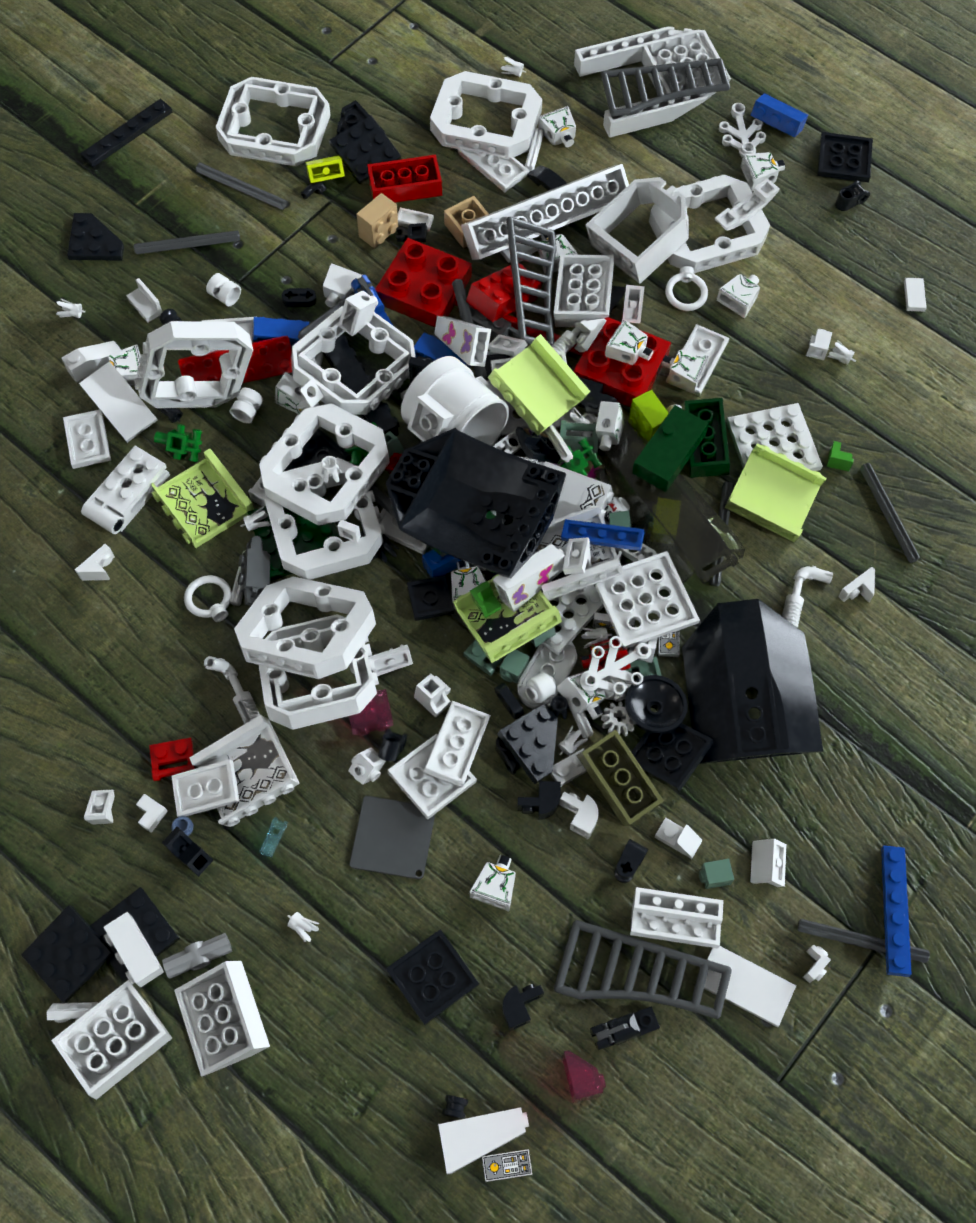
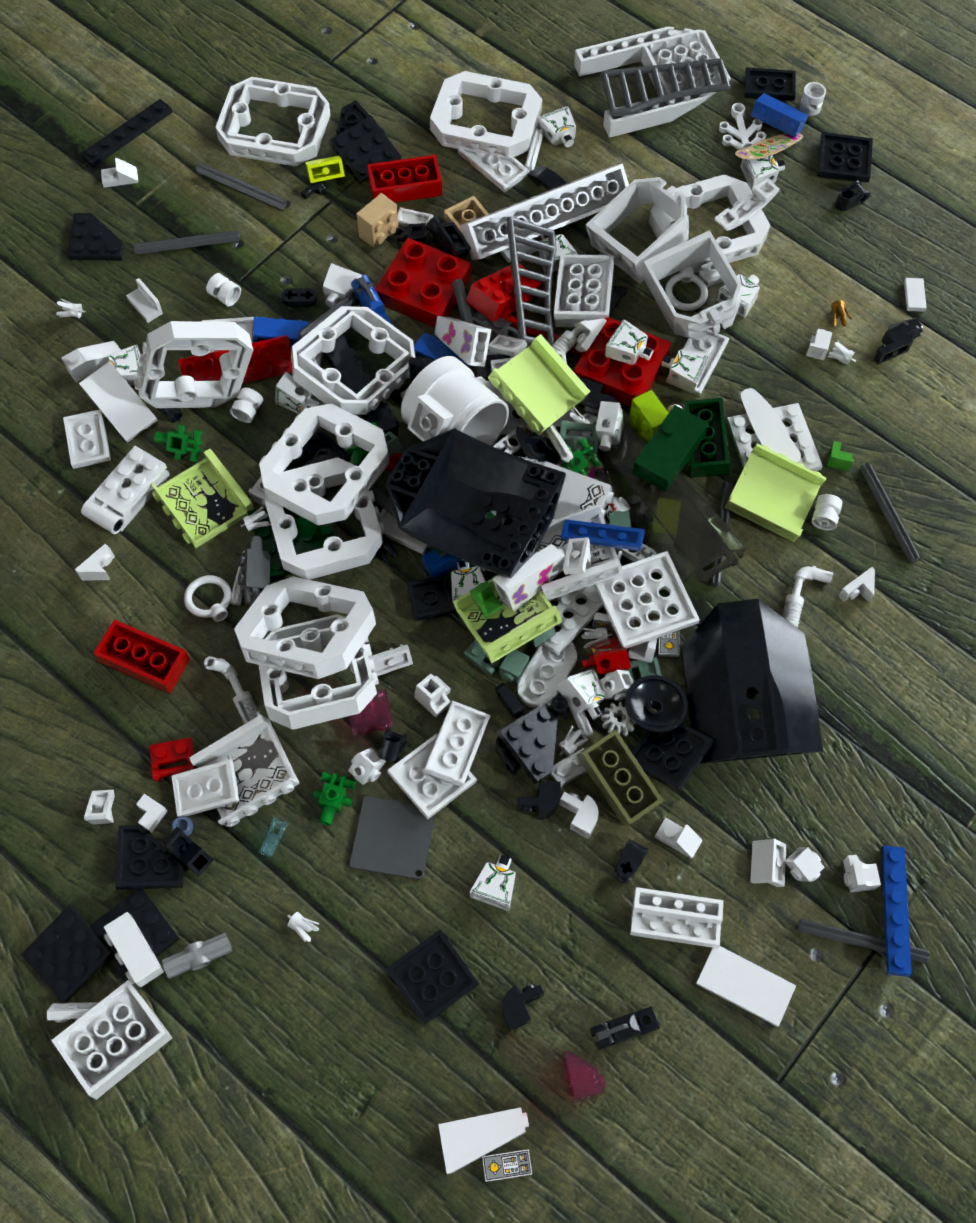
(120, 175): none -> white slope
(142, 656): none -> red brick
(145, 862): none -> black plate
(168, 316): black wheel -> none
(221, 1017): white slope -> none
(310, 400): white bracket -> none
(330, 465): white piece -> none
(333, 797): none -> green piece
(349, 531): white tile -> none
(357, 312): white torso -> none
(447, 236): none -> black plate
(455, 1107): black wheel -> none
(516, 69): white piece -> none
(540, 687): white head -> none
(612, 668): white plant -> none
(628, 993): dark grey bar -> none
(633, 303): white slope -> none
(683, 257): none -> white container
(709, 274): none -> white brick
(716, 873): sand green brick -> none
(768, 146): none -> tan sticker
(768, 425): none -> white sticker
(773, 82): none -> black plate
(804, 864): none -> white brick
(812, 98): none -> white wheel
(817, 970): white bracket -> none
(826, 512): none -> white wheel
(838, 308): none -> pearl gold piece
(860, 875): none -> white brick
(898, 339): none -> black plate

